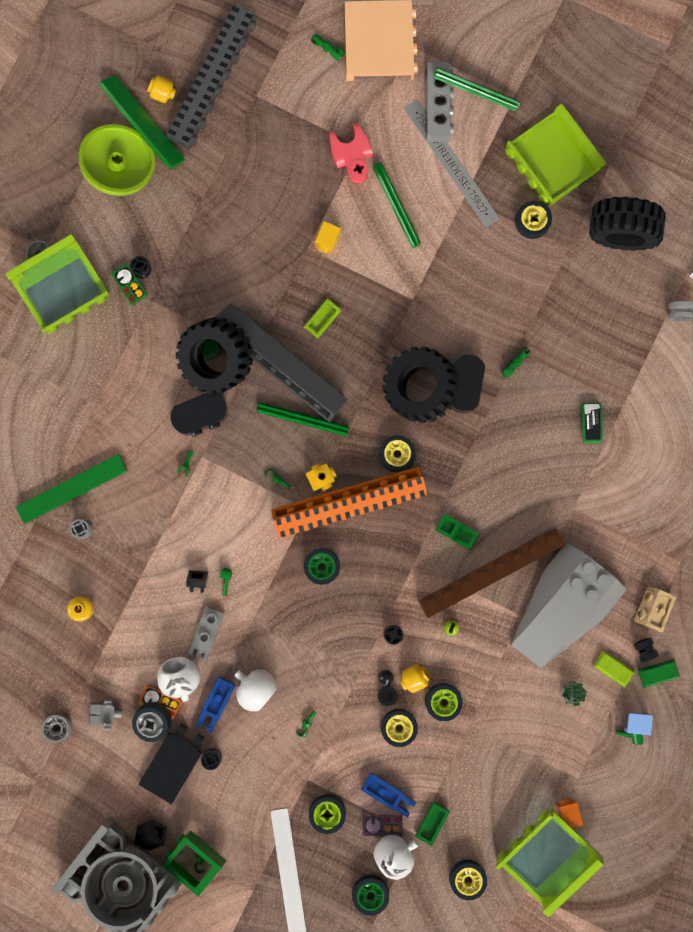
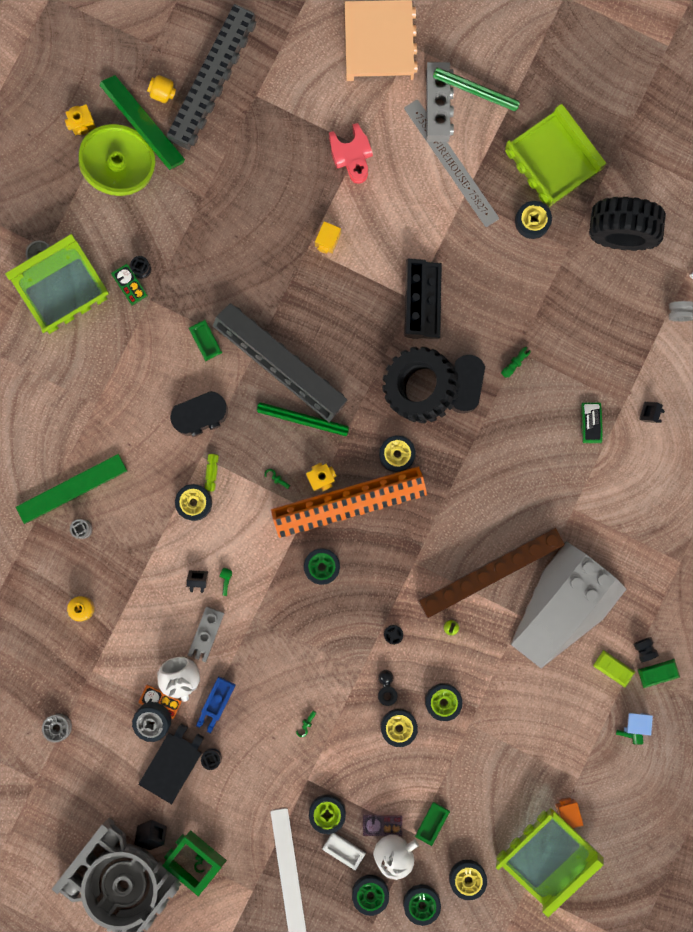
(79, 120): none -> yellow brick
(103, 714): light grey piece -> none
(184, 498): none -> wheel
(186, 464): green hand -> none
(192, 361): black tyre -> none
(211, 472): none -> lime axle
(255, 689): white piece -> none
(322, 318): lime tile -> none
(335, 52): green piece -> none
(344, 851): none -> white tile
(386, 794): blue hinge -> none
(396, 204): green axle -> none
(415, 678): yellow head -> none
(422, 299): none -> black brick
(432, 906): none -> wheel
(457, 532): green slope -> none
(574, 693): clear green gear -> none
(651, 412): none -> black tile
(655, 609): tan bracket -> none

